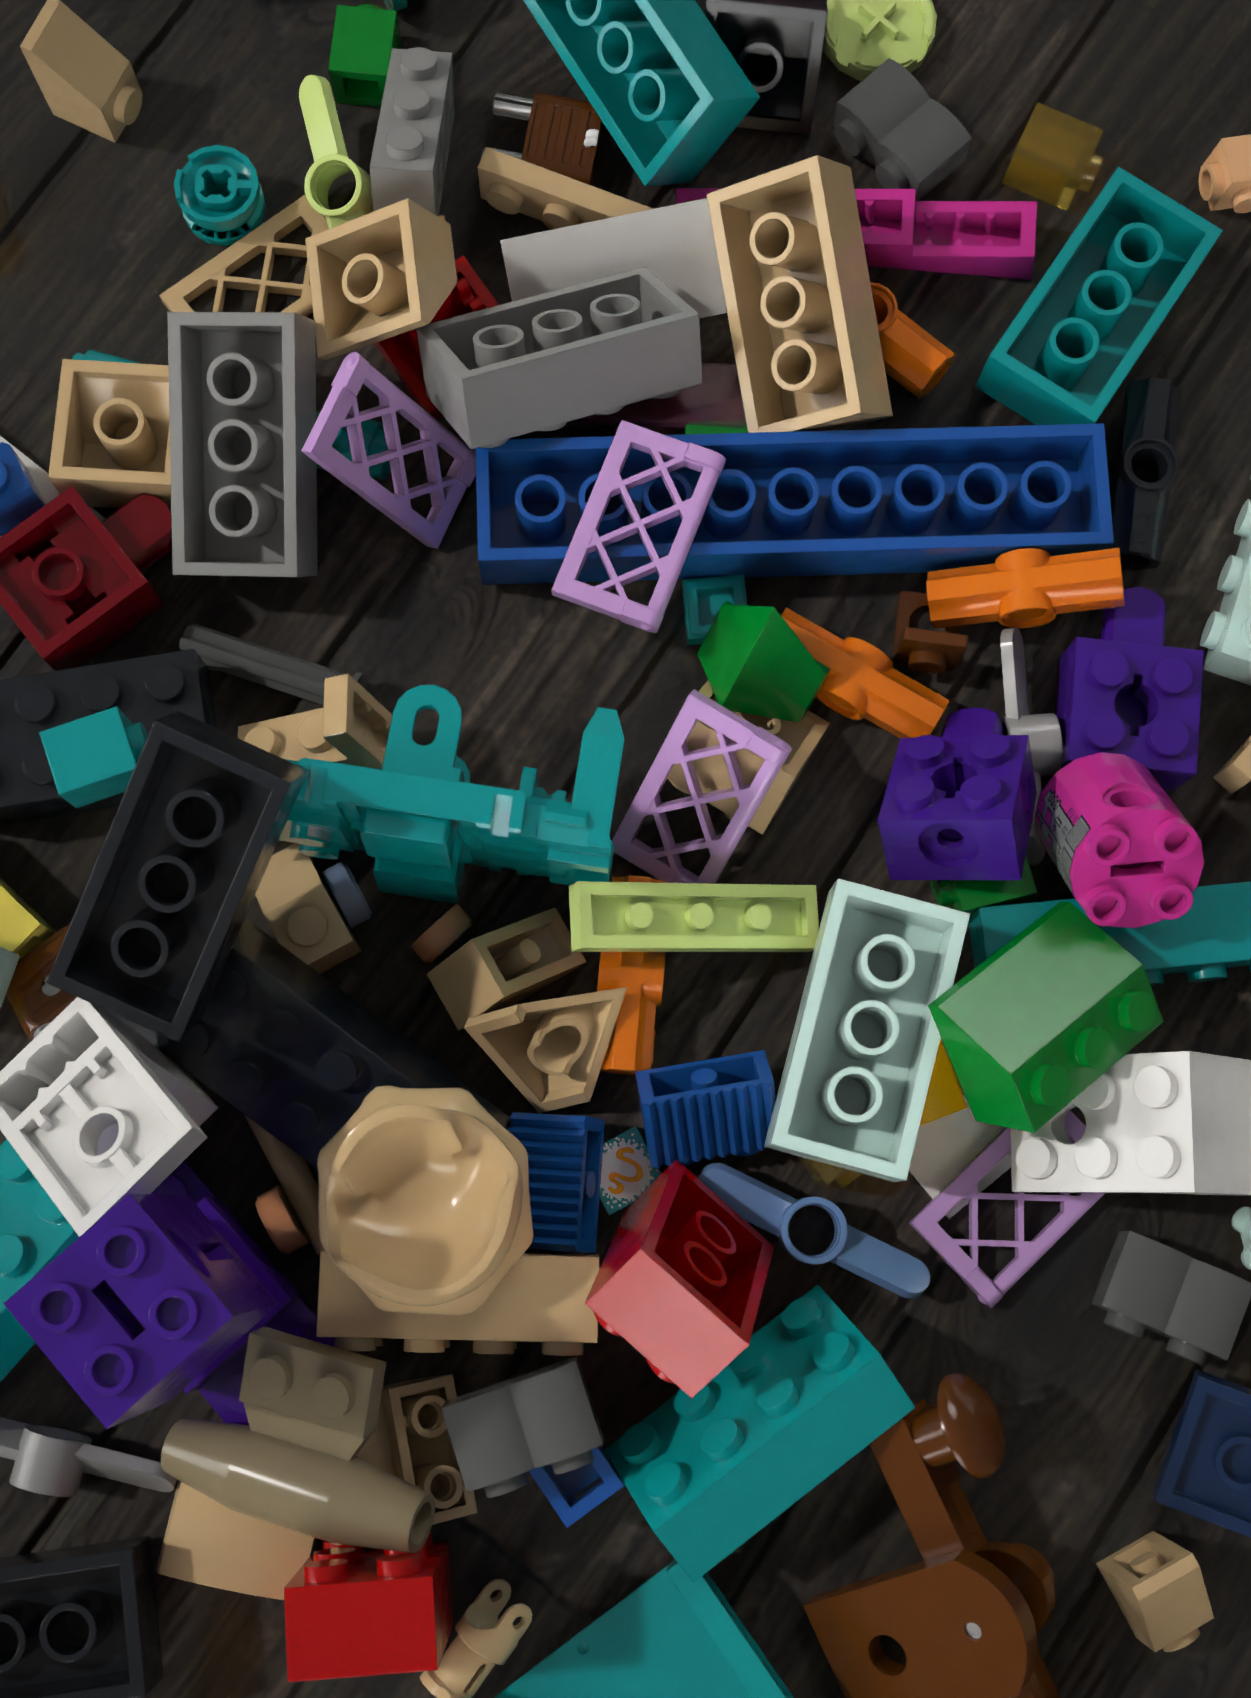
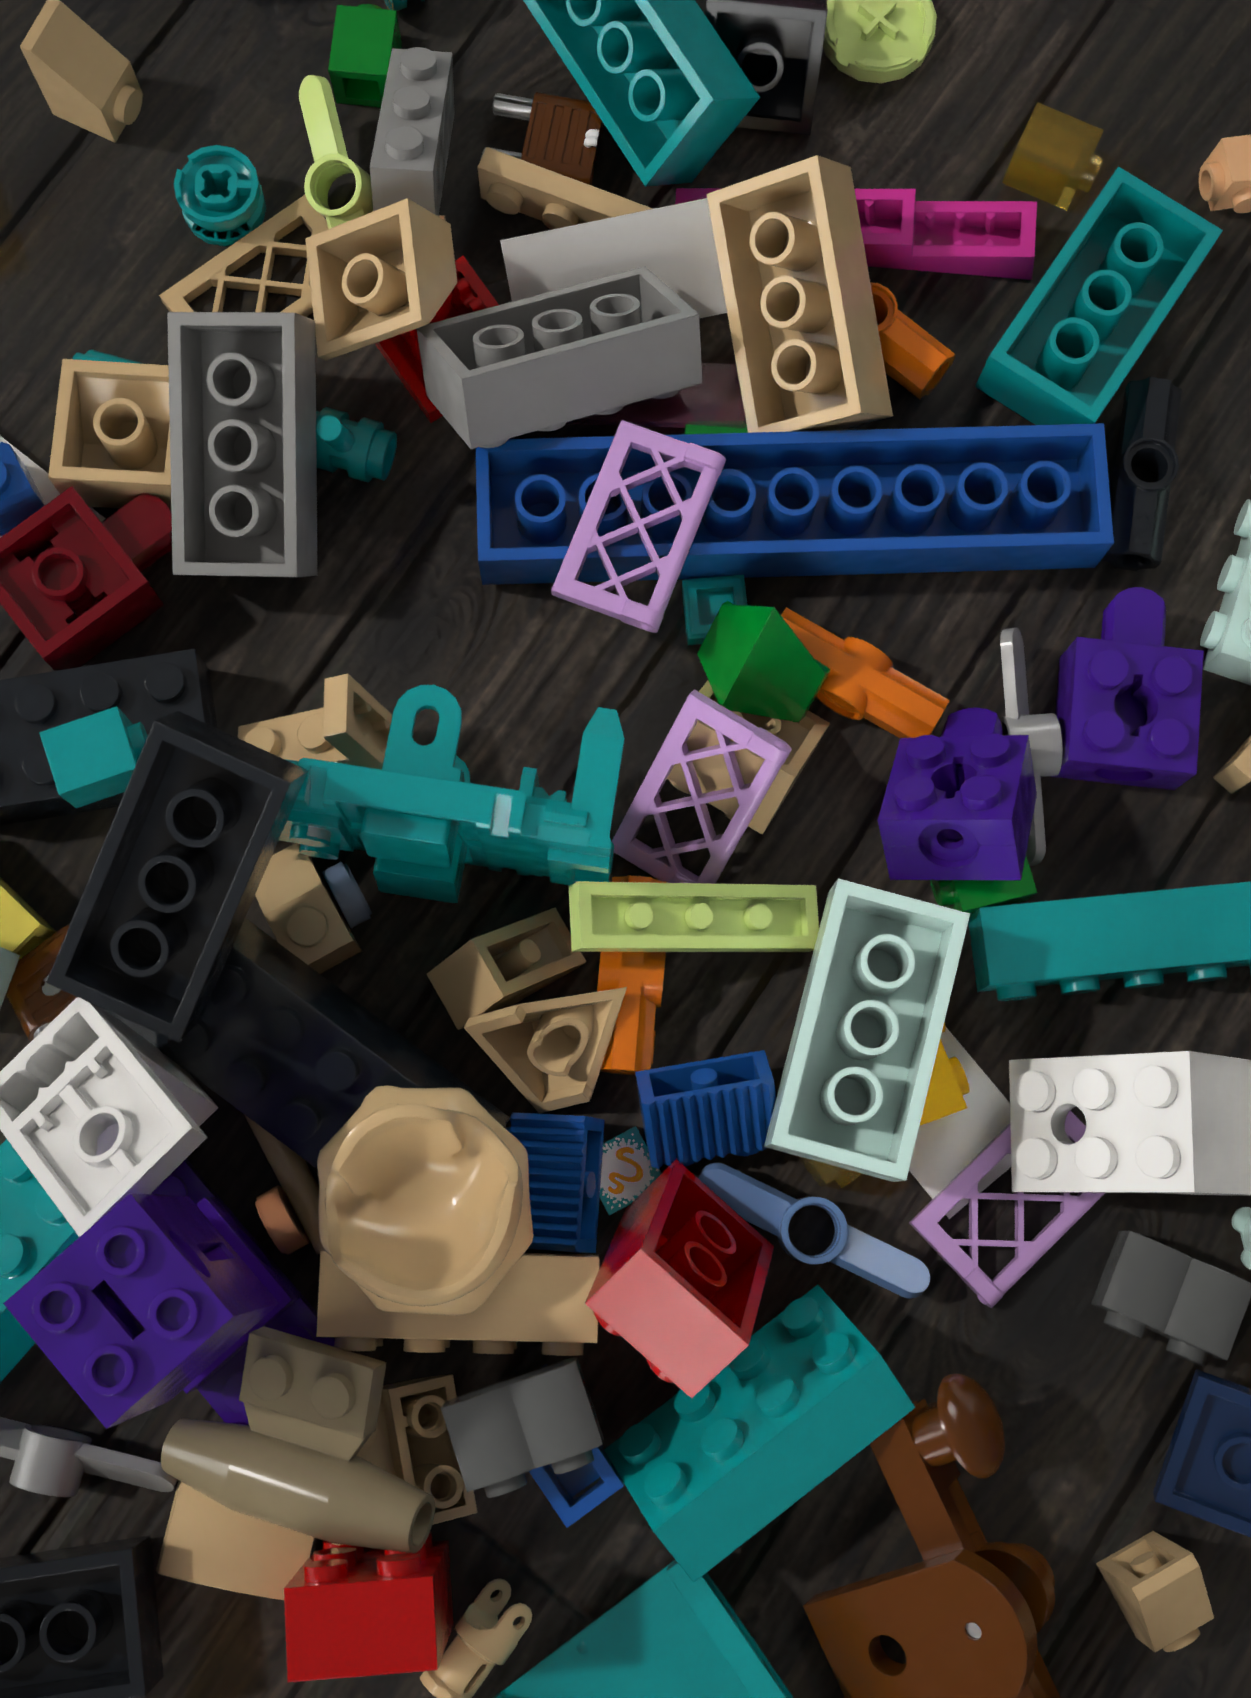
(260, 663): dark grey axle -> none
(342, 411): lavender window -> none
(442, 934): nougat tile -> none
(900, 130): dark grey brick -> none
(921, 648): reddish brown bracket -> none
(1025, 588): orange piece -> none
(1044, 1019): green slope -> none
(1119, 841): dark pink cylinder -> none

